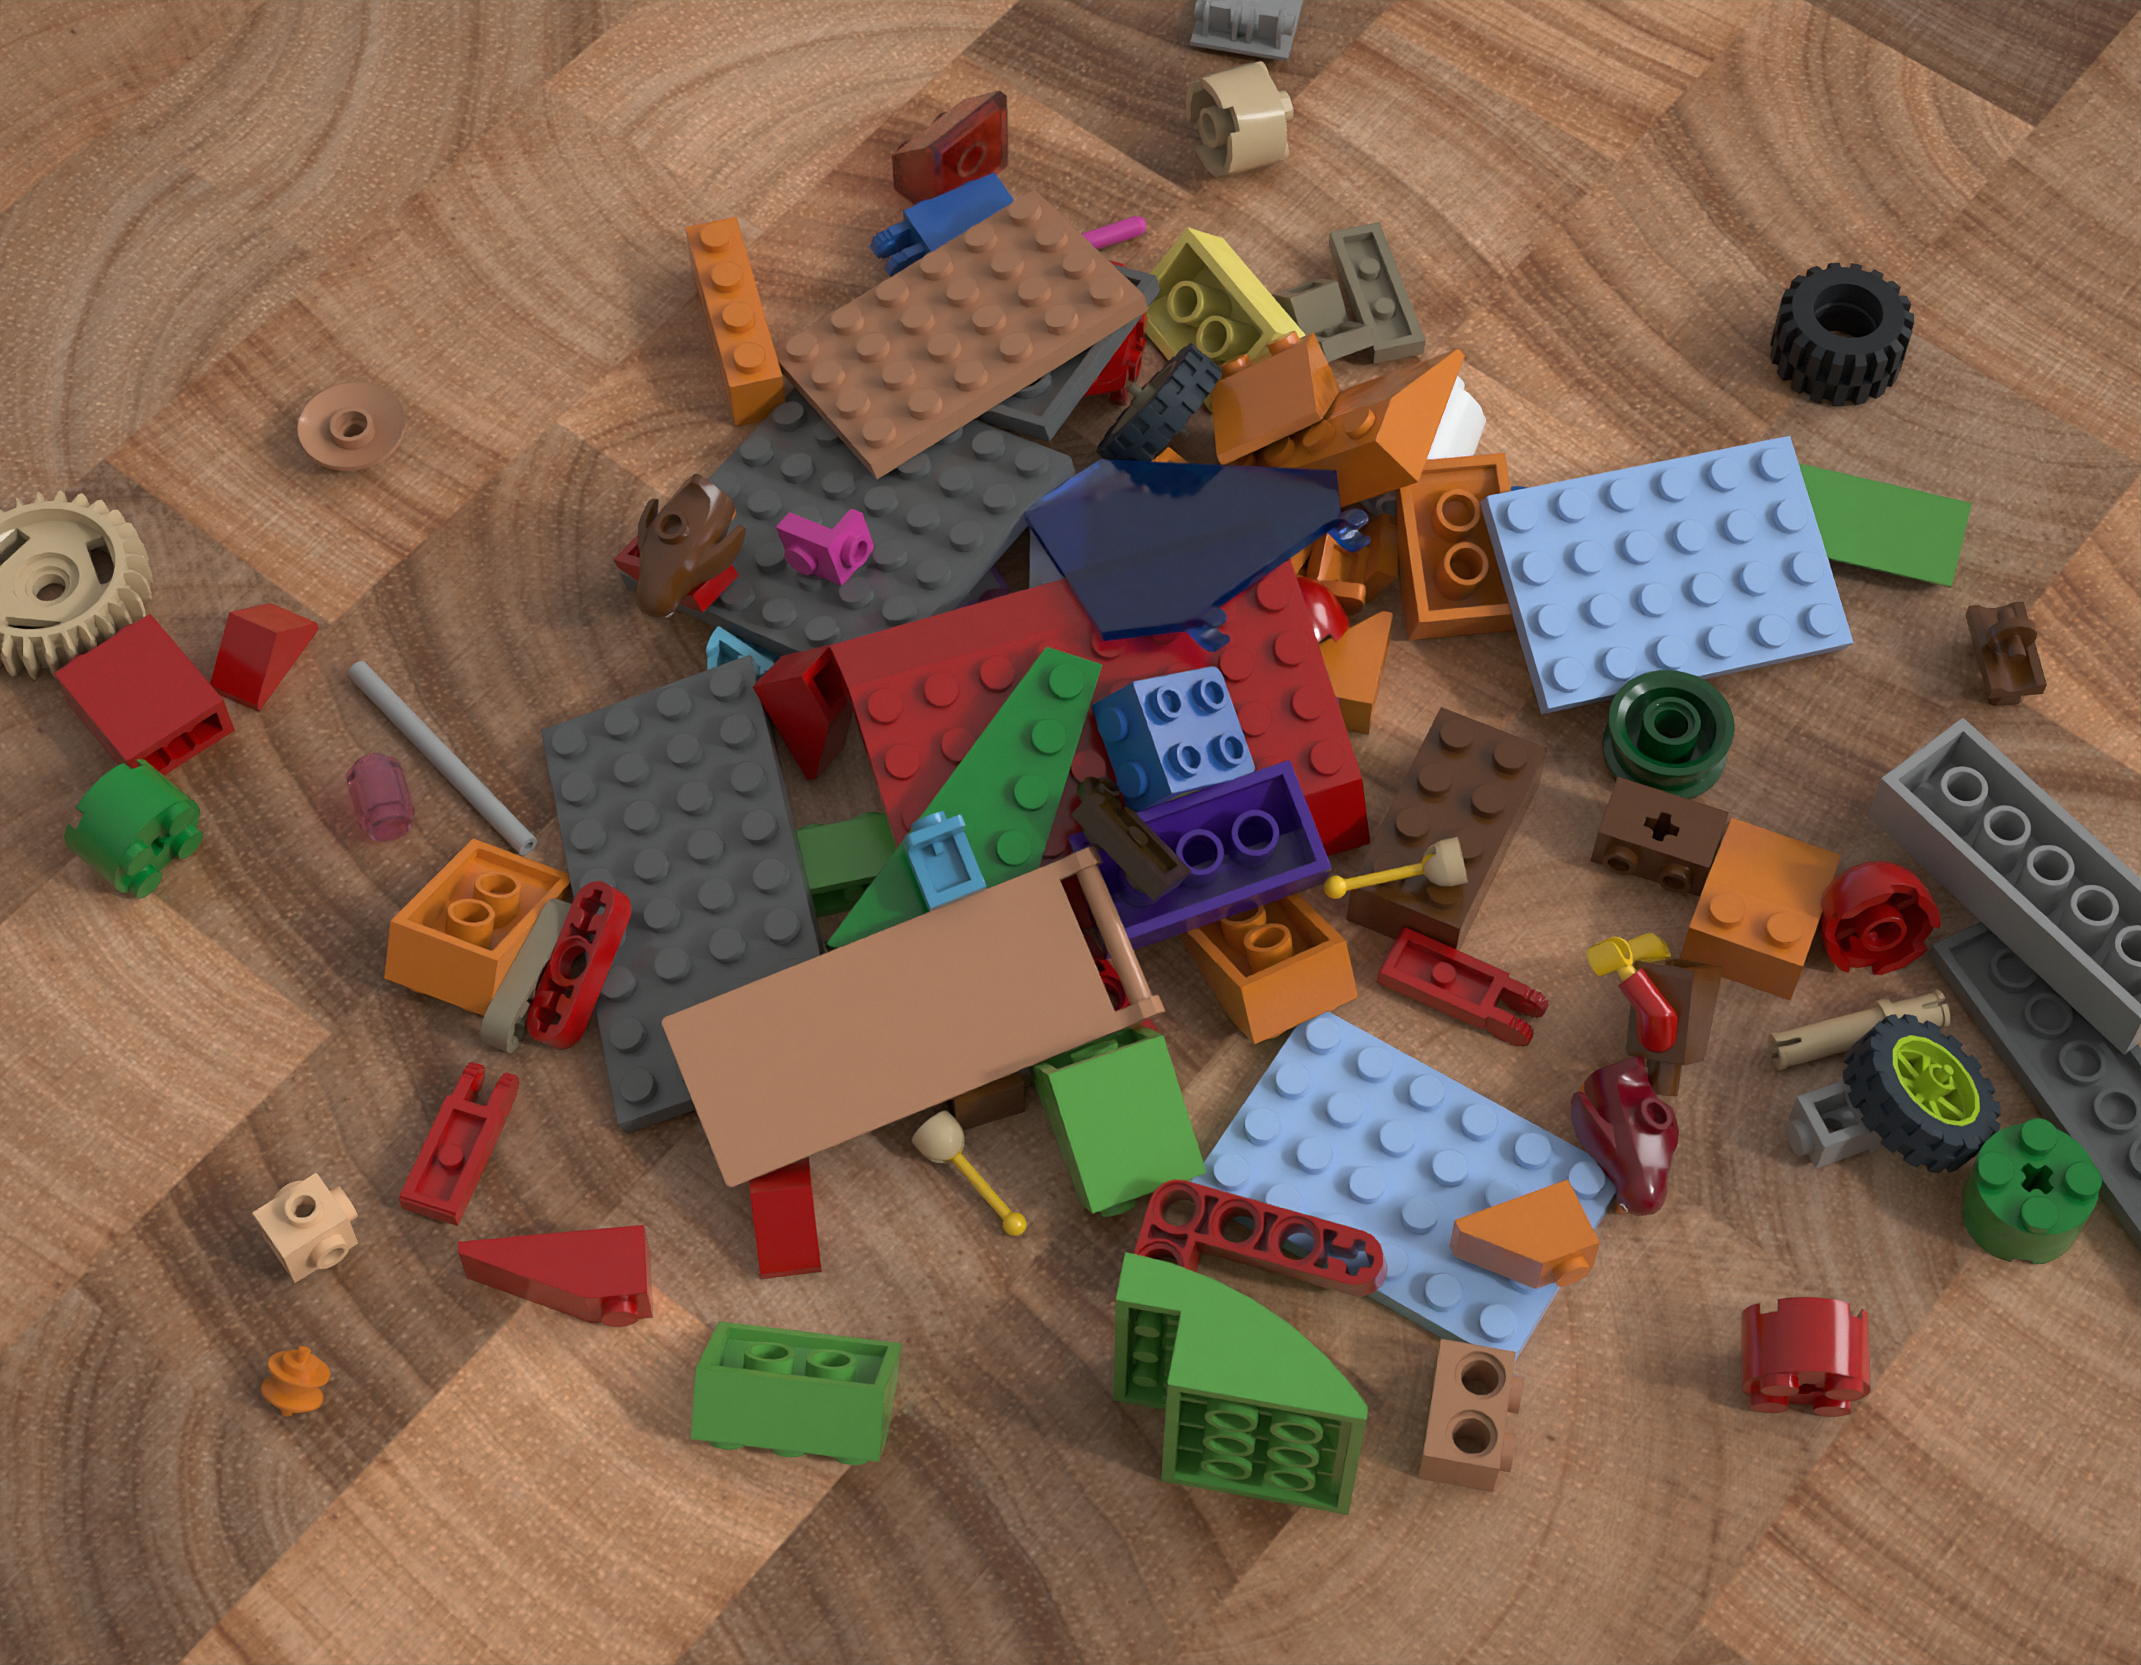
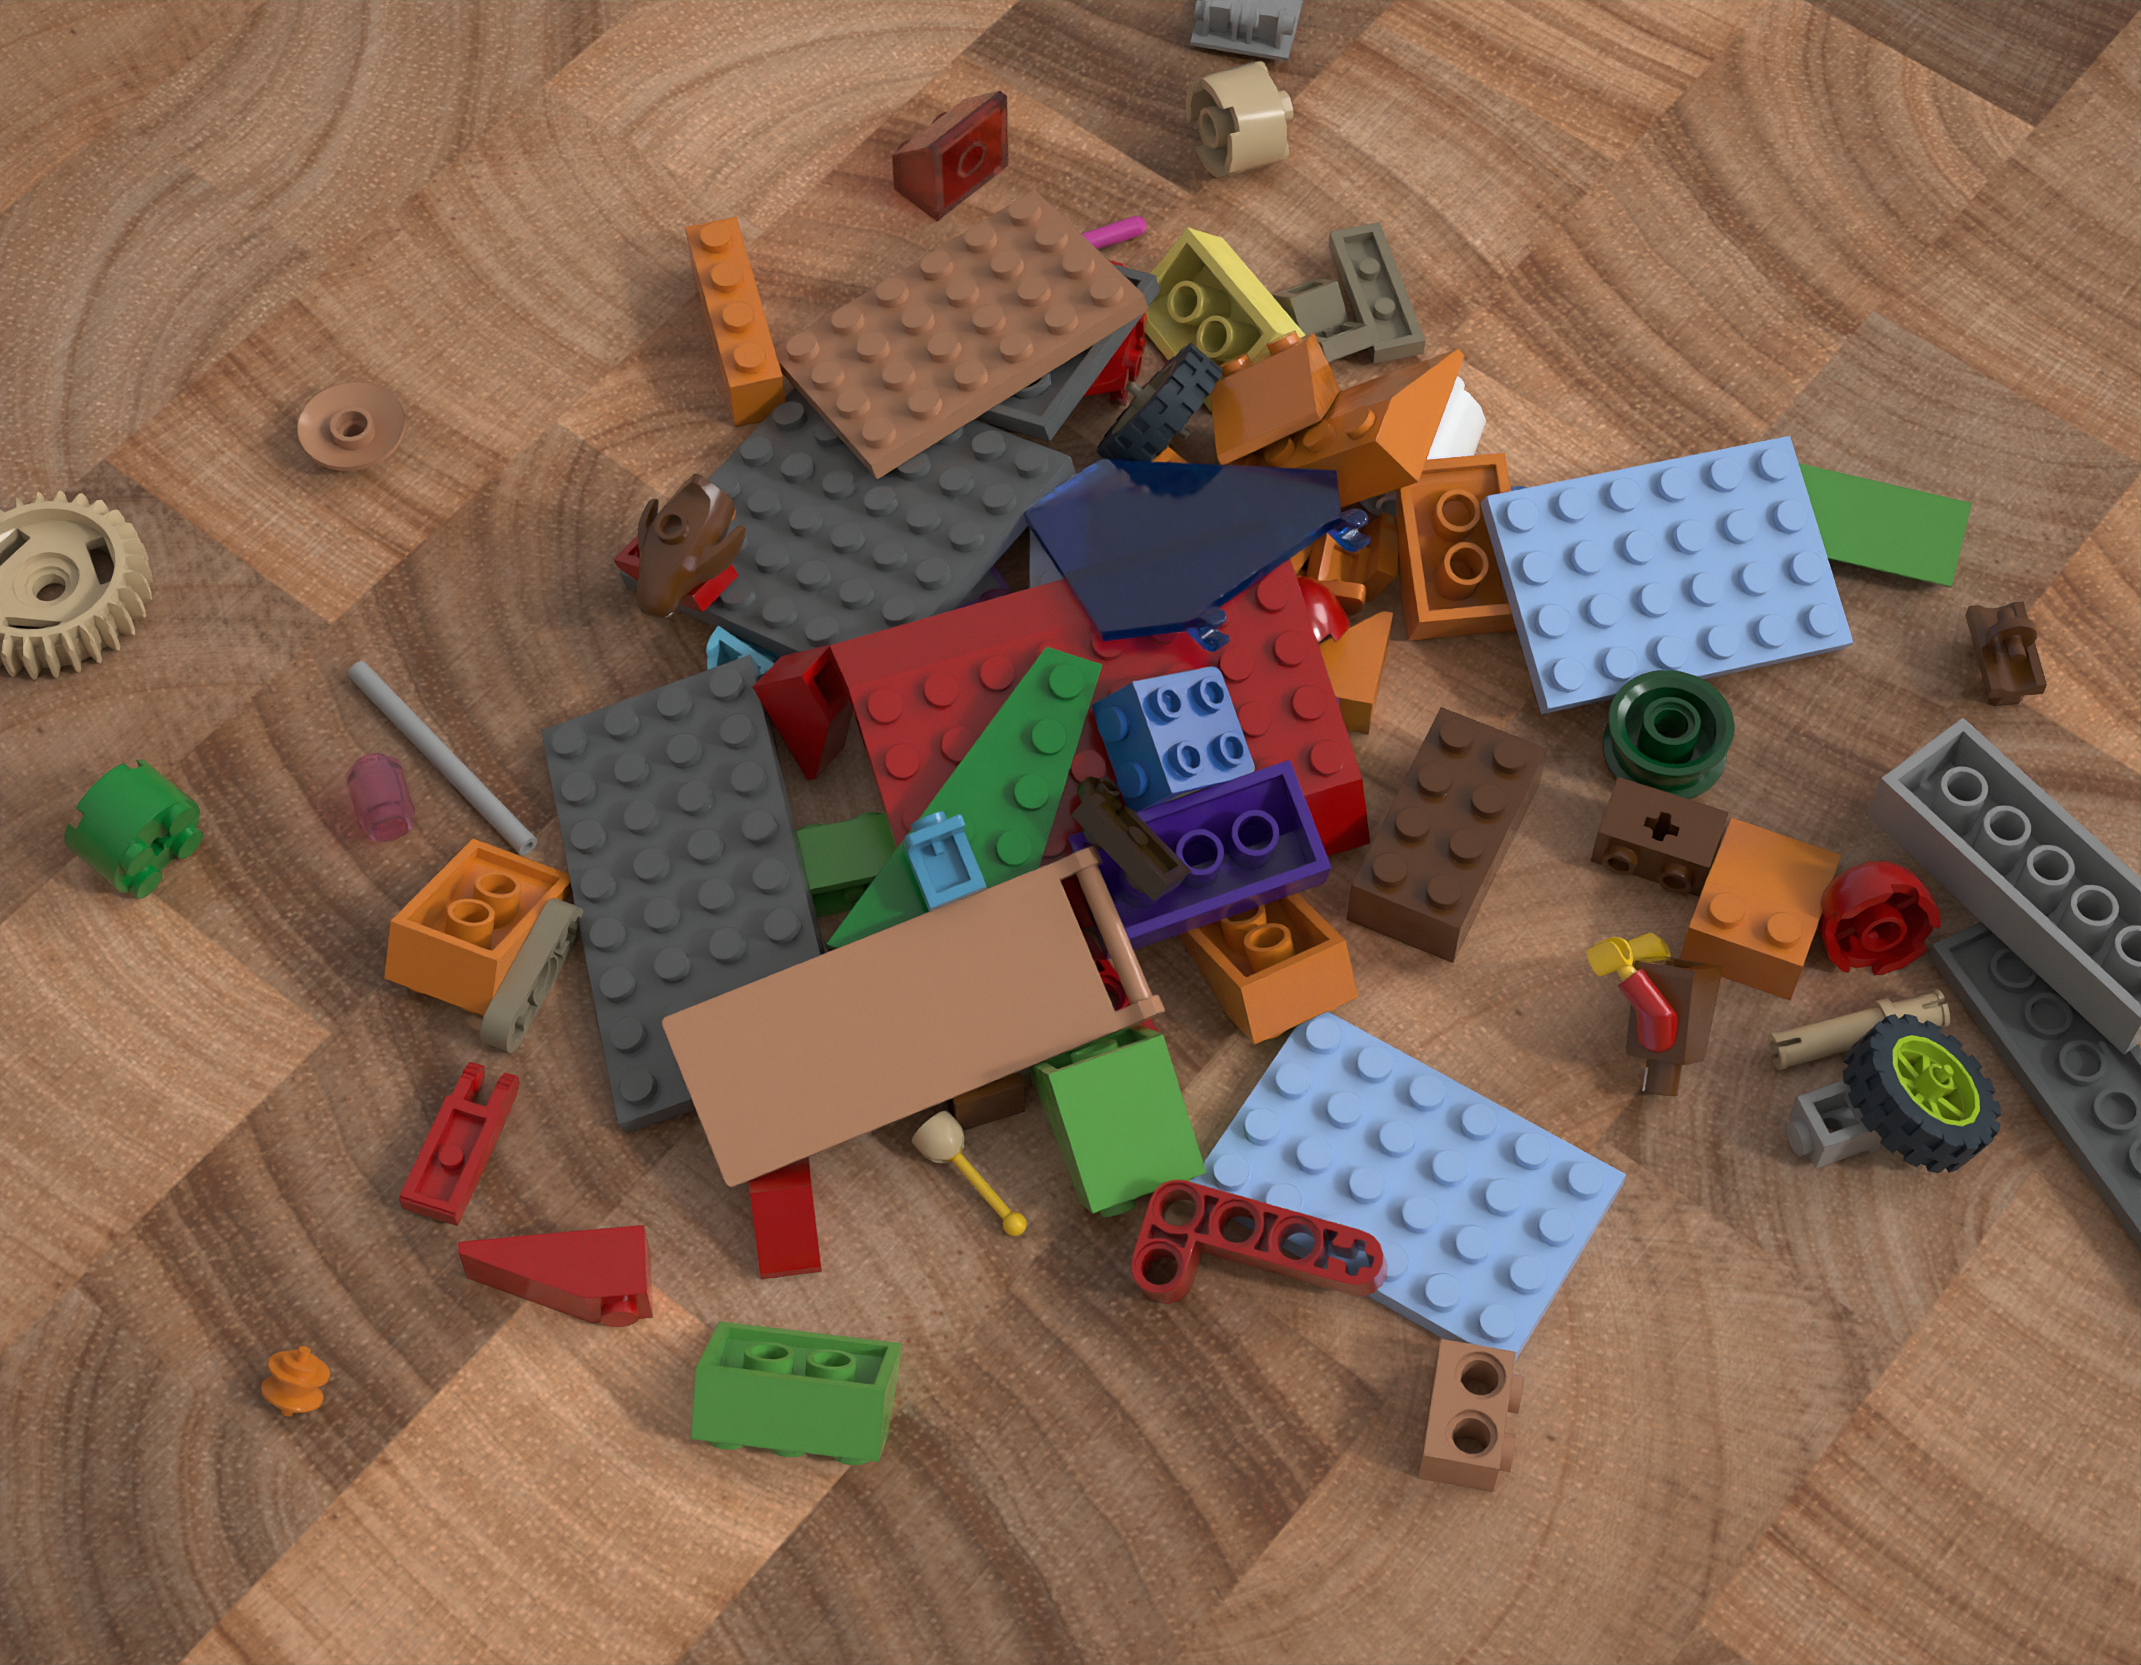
(144, 698): red brick -> none
(258, 652): red slope -> none
(308, 1226): light nougat brick -> none
(585, 989): red beam -> none
(826, 551): dark pink bracket -> none
(939, 221): blue hinge -> none
(1240, 1390): bright green slope -> none
(1440, 864): hinge -> none
(1460, 986): red hinge -> none
(1530, 1238): orange slope -> none
(1627, 1134): dark red animal -> none
(1805, 1356): red brick -> none
(1848, 303): black tyre -> none
(2029, 1192): green brick -> none

